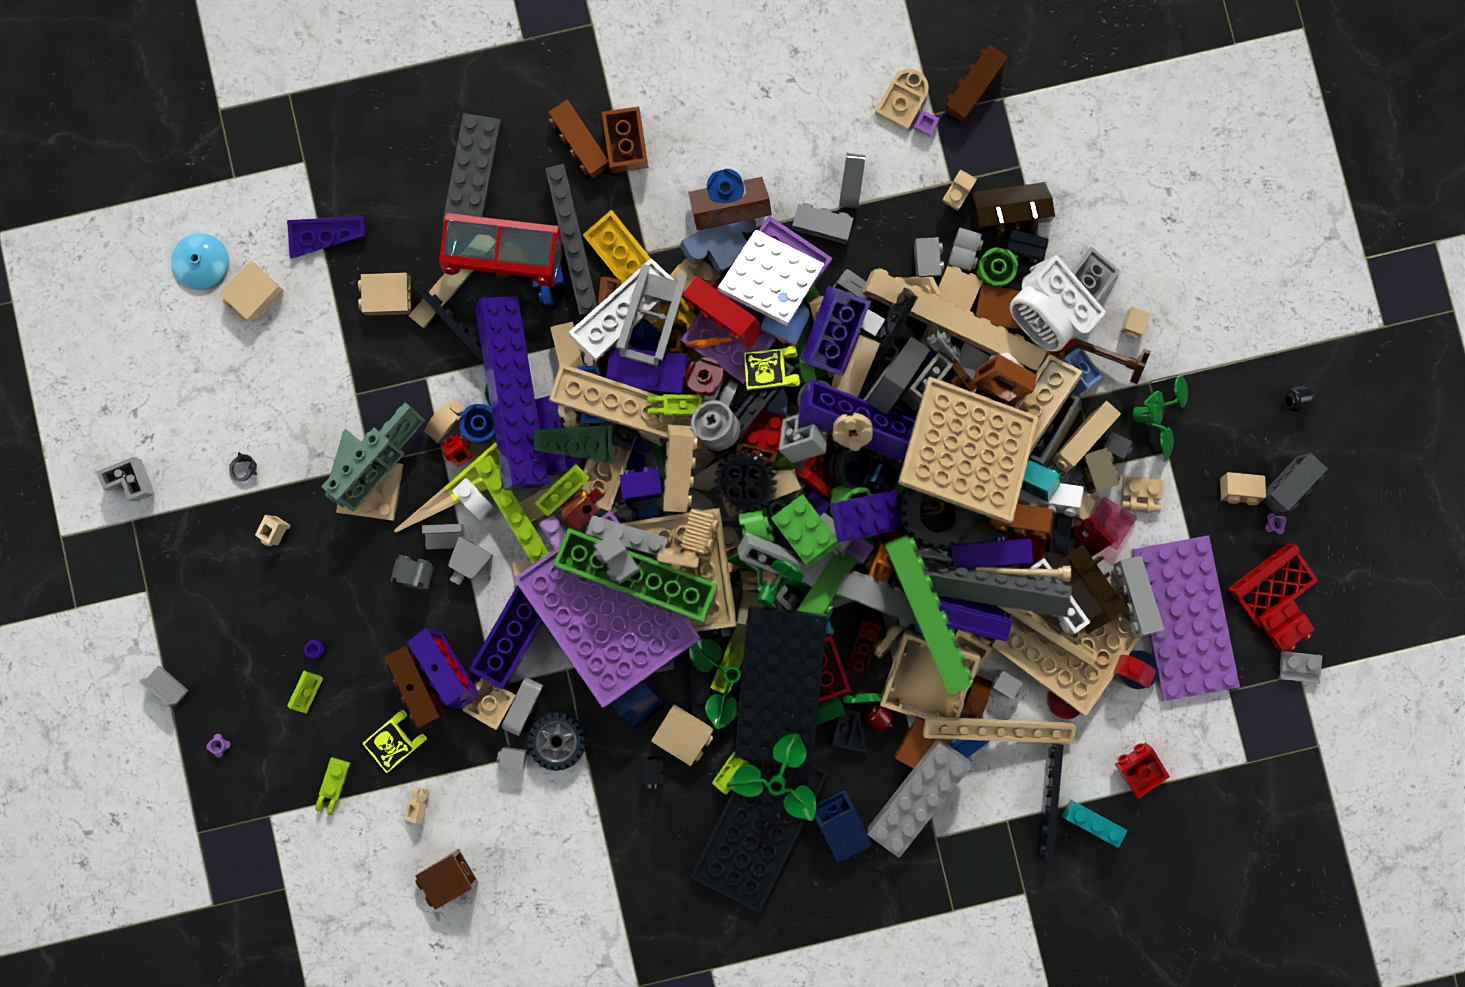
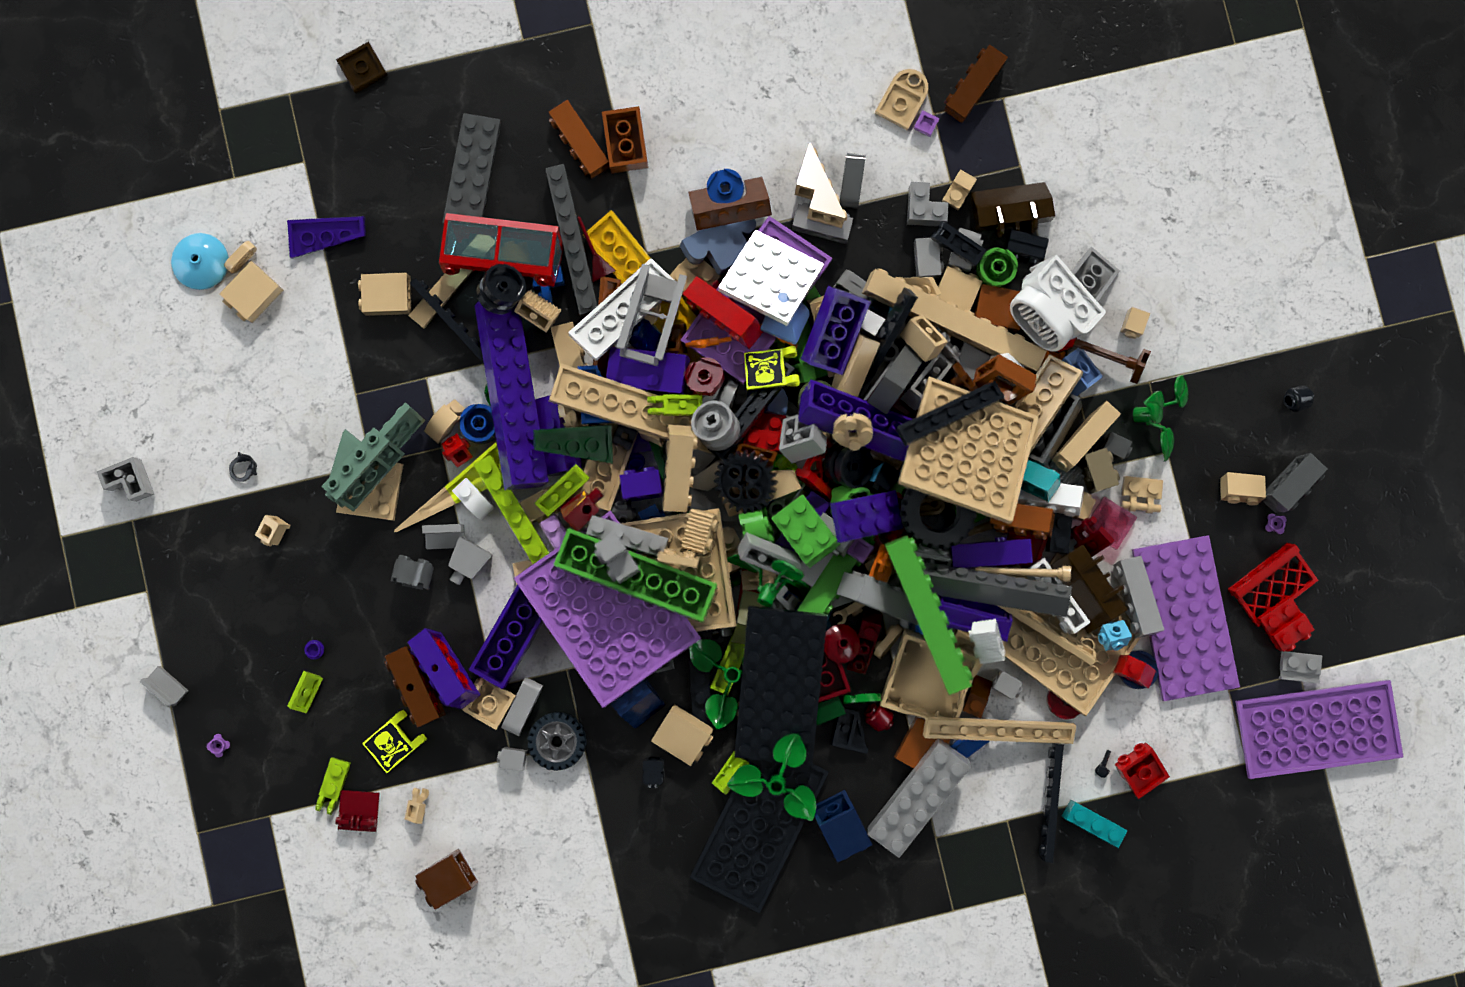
(240, 257): none -> tan beam
(358, 811): none -> dark red hinge
(361, 67): none -> dark brown tile
(501, 289): none -> black wheel
(537, 310): none -> tan brick
(600, 266): none -> dark red piece
(816, 186): none -> slope
(833, 648): none -> dark red dish
(854, 609): none -> tan plate
(923, 211): none -> light grey brick
(923, 338): none -> tan brick
(949, 413): none -> black plate
(958, 244): none -> black plate
(987, 641): none -> white brick
(1101, 770): none -> black hand
(1114, 635): none -> medium azure brick
(1319, 729): none -> medium lavender plate

